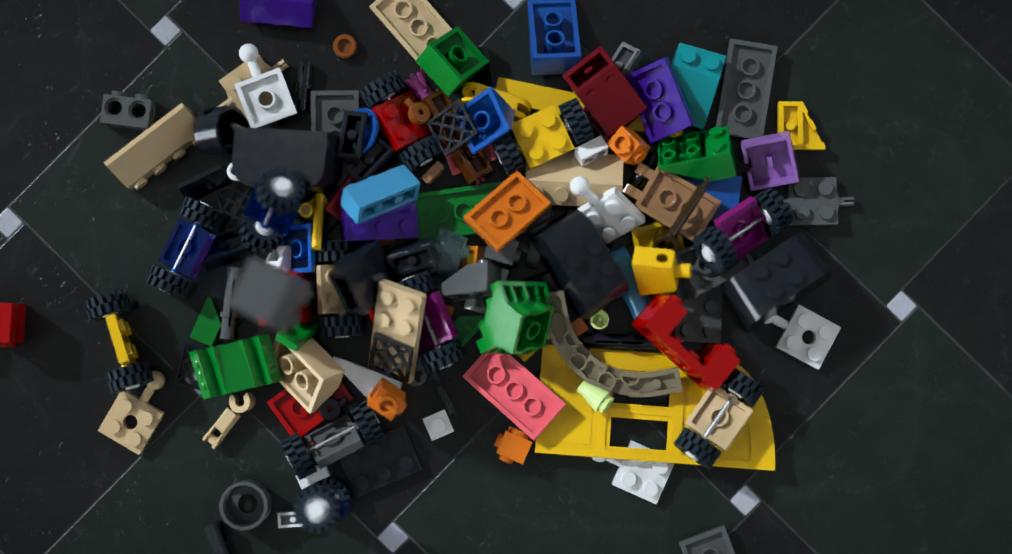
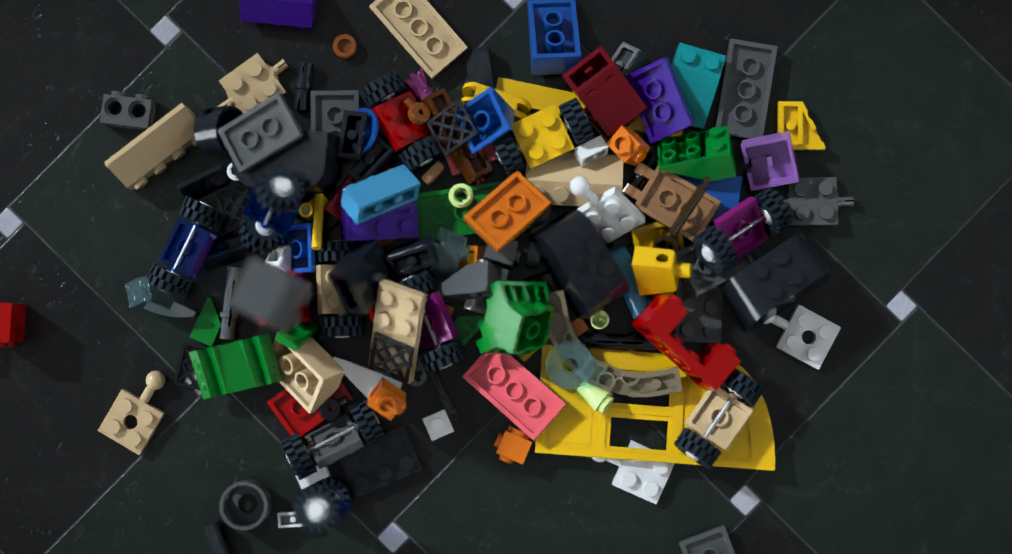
(108, 309): black plate -> none
(138, 291): none -> clear light blue tile
(176, 310): none -> dark grey slope
(229, 418): tan piece -> none
(252, 88): white plate -> none
(260, 133): none -> dark grey plate
(452, 60): green slope -> none
(457, 189): none -> yellowish green cone
(563, 377): none -> clear light blue tile

